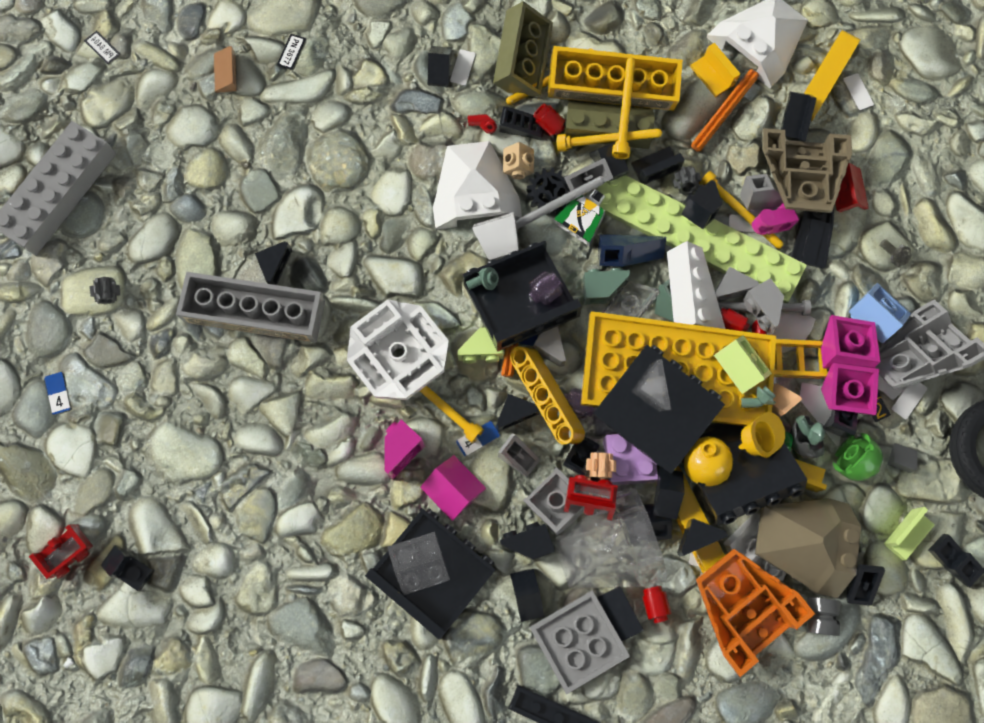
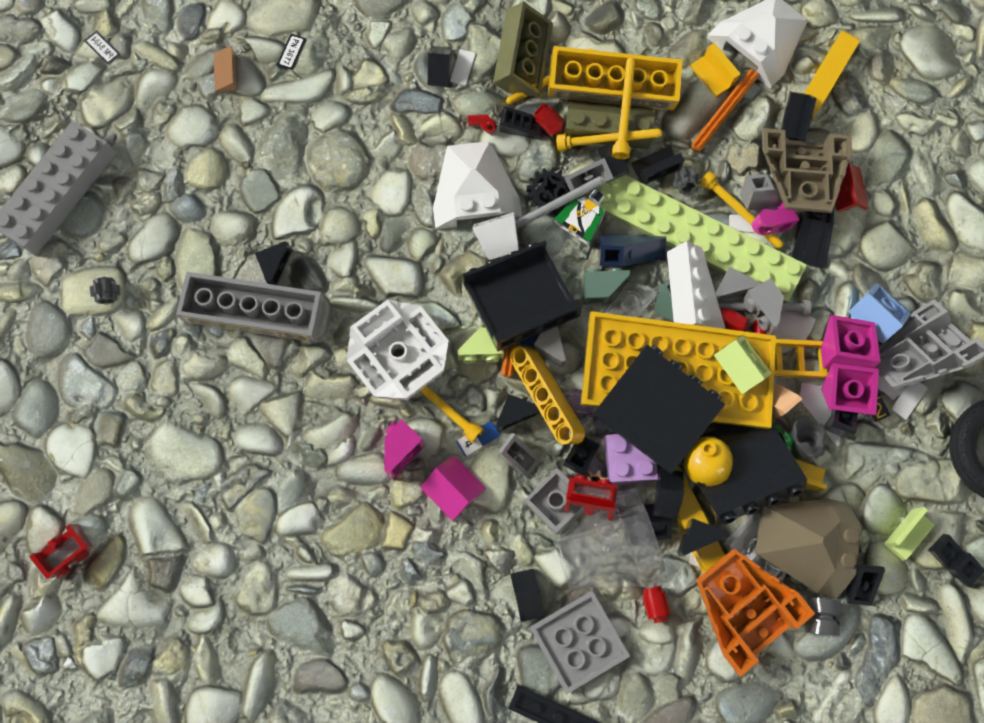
(57, 393): sticker -> none
(127, 568): black slope -> none
(418, 563): clear slope -> none
(443, 603): black panel -> none
(487, 277): sand green plate -> none
(518, 161): tan brick -> none
(531, 543): black slope -> none
(545, 288): clear purple head -> none
(601, 465): light nougat gear -> none
(620, 613): black slope -> none
(653, 387): clear slope -> none
(703, 205): black slope -> none
(763, 435): yellow piece -> none
(764, 397): sand green plate -> none
(814, 433): sand green plate -> none
(858, 91): white sticker -> none
(858, 458): bright green cylinder -> none
(900, 255): clear smoke plate -> none
(903, 458): dark grey slope -> none

